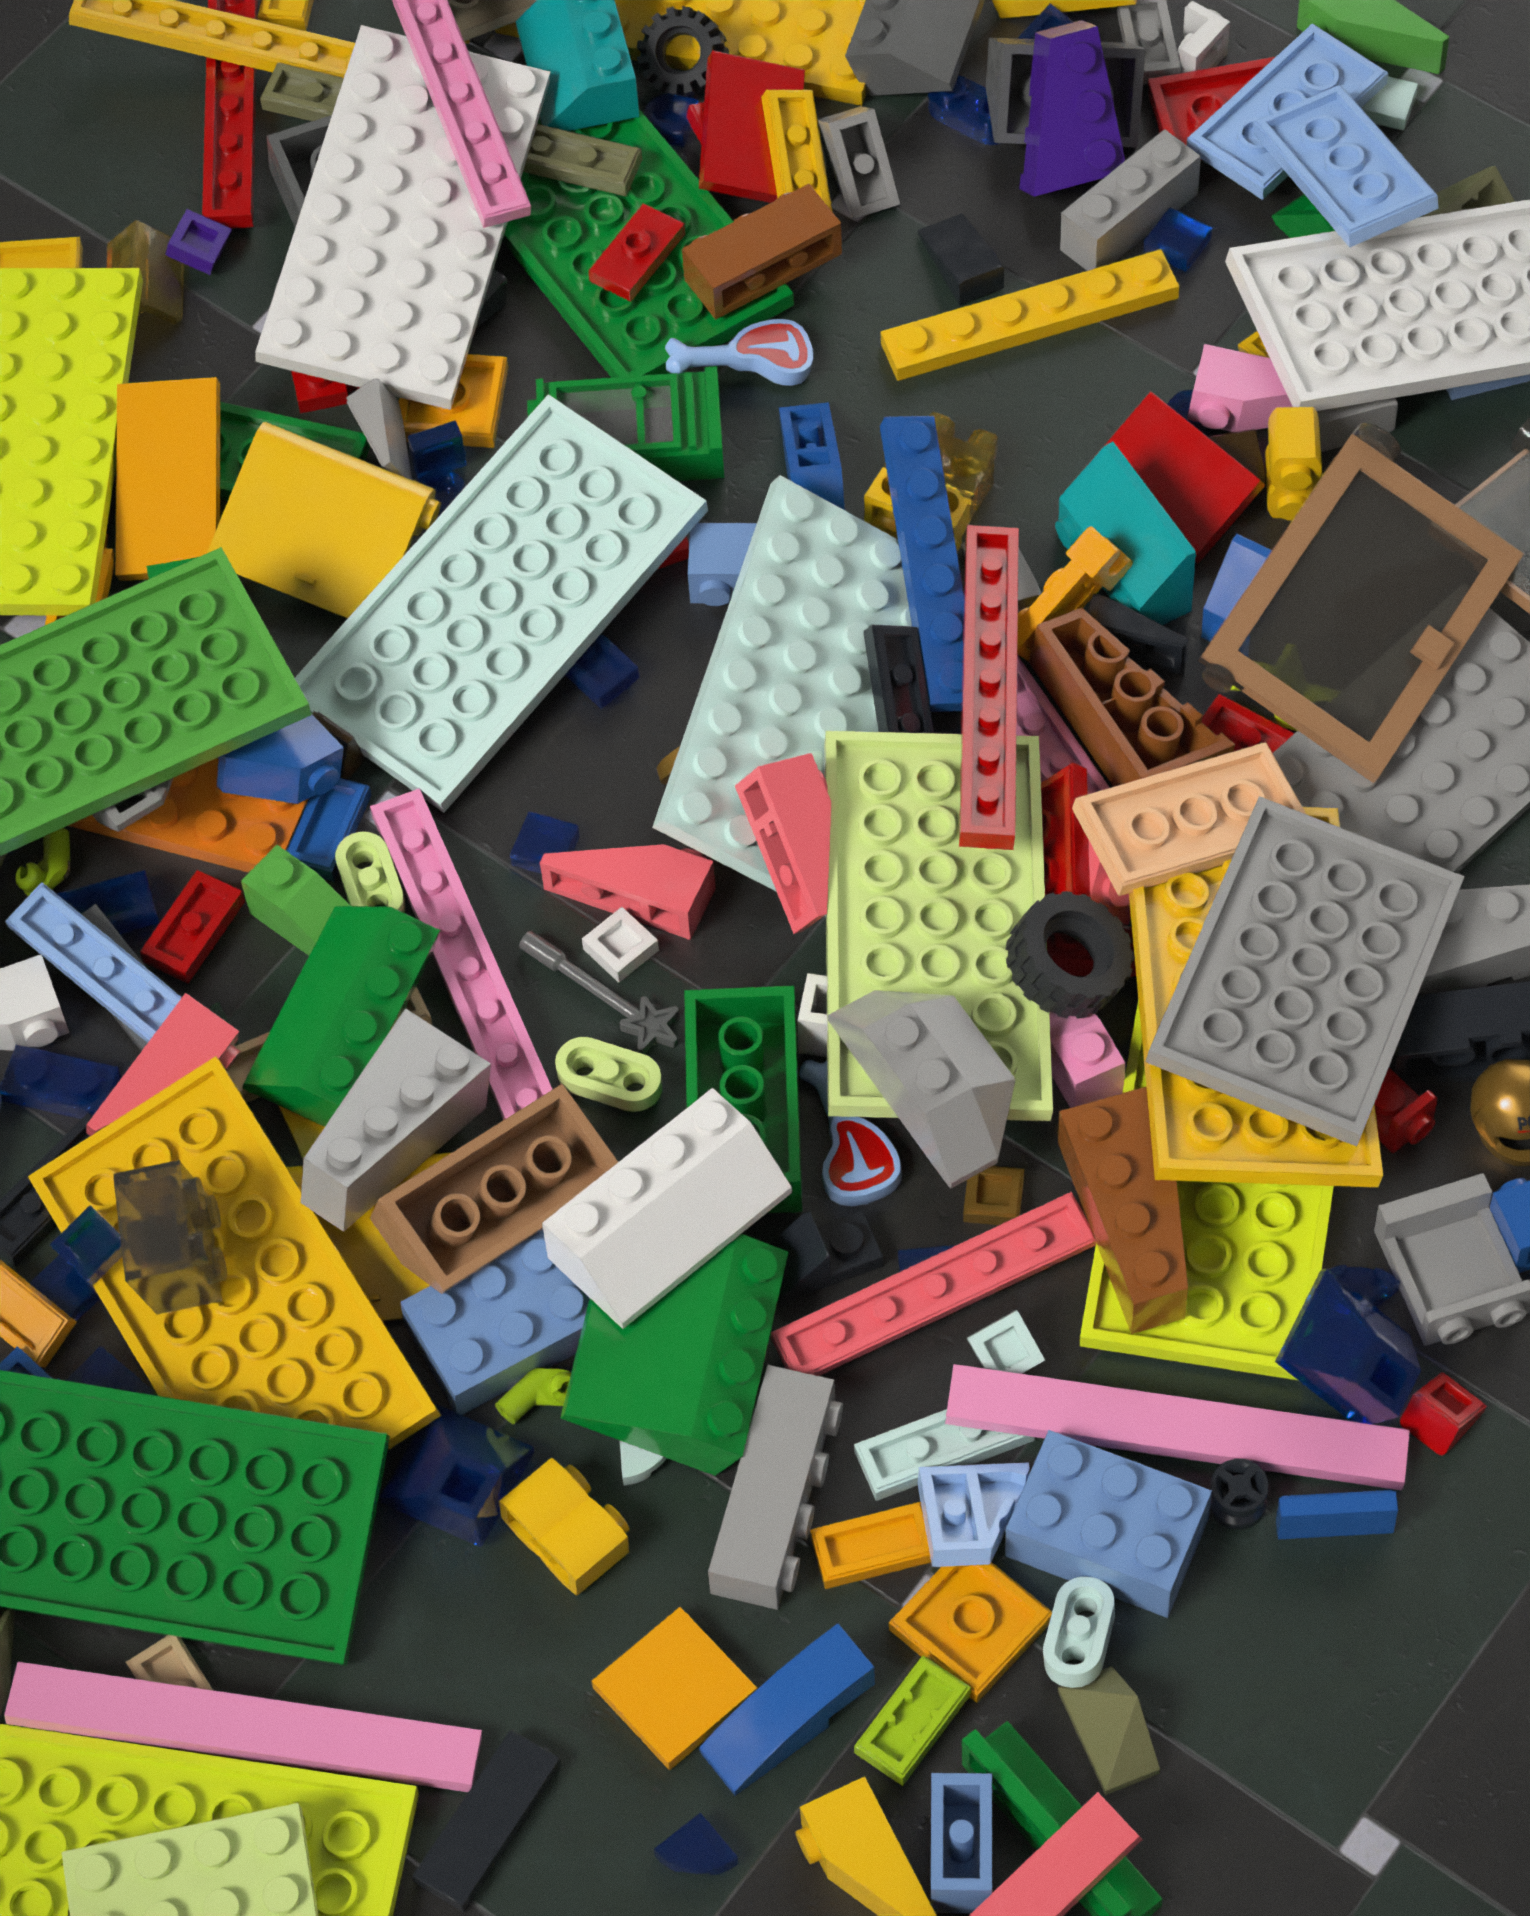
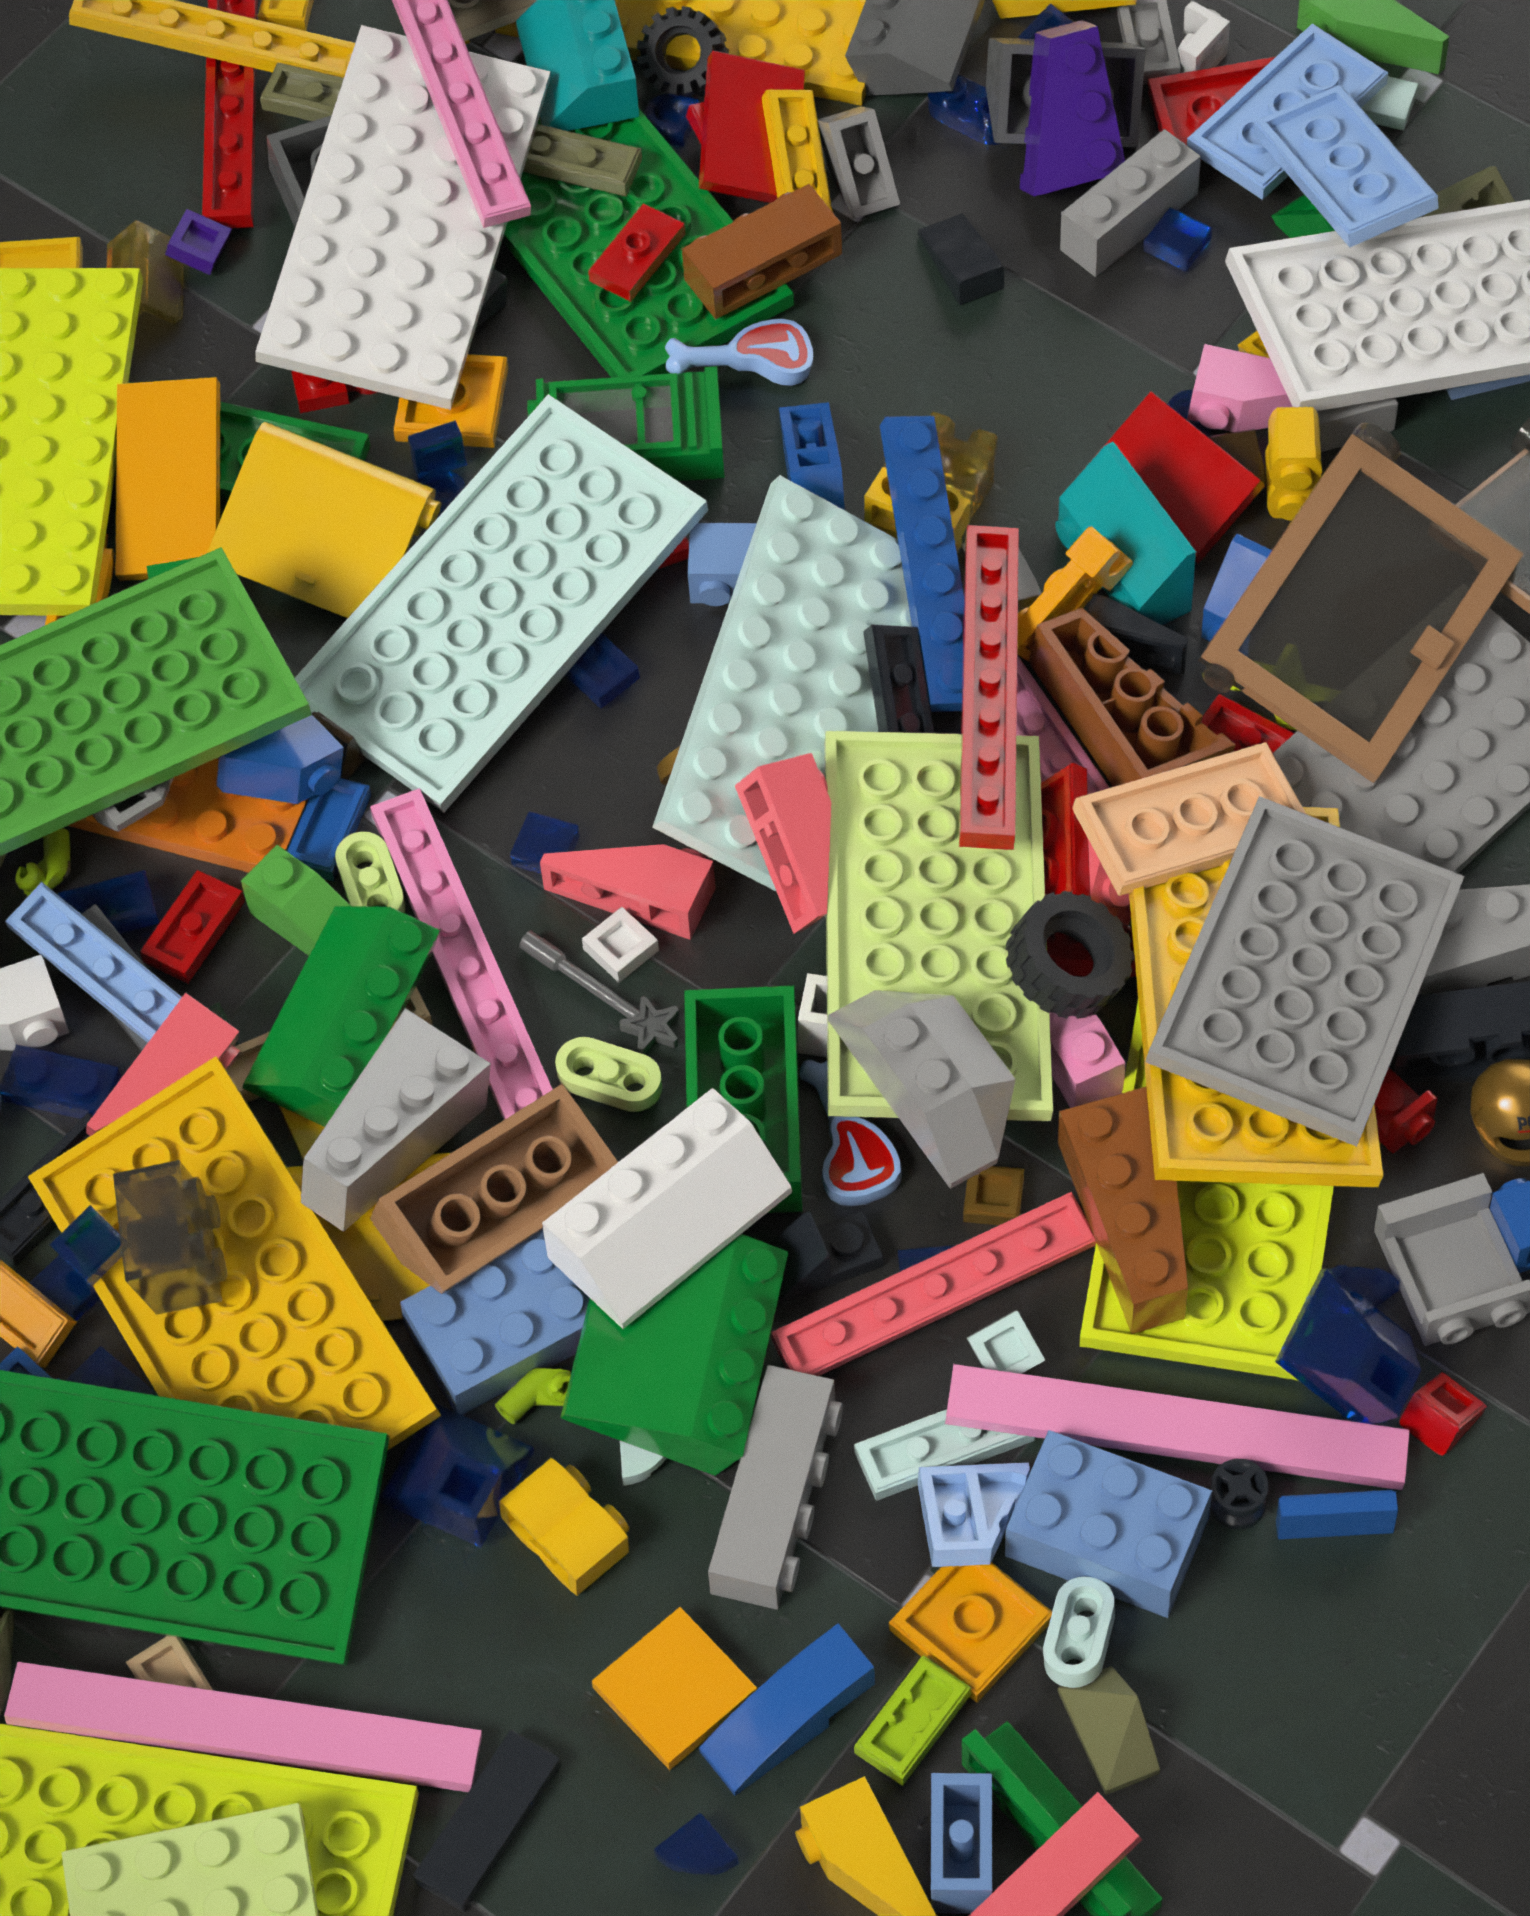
(382, 425): light grey slope -> none
(871, 1545): light orange tile -> none
(1029, 314): yellow plate -> none

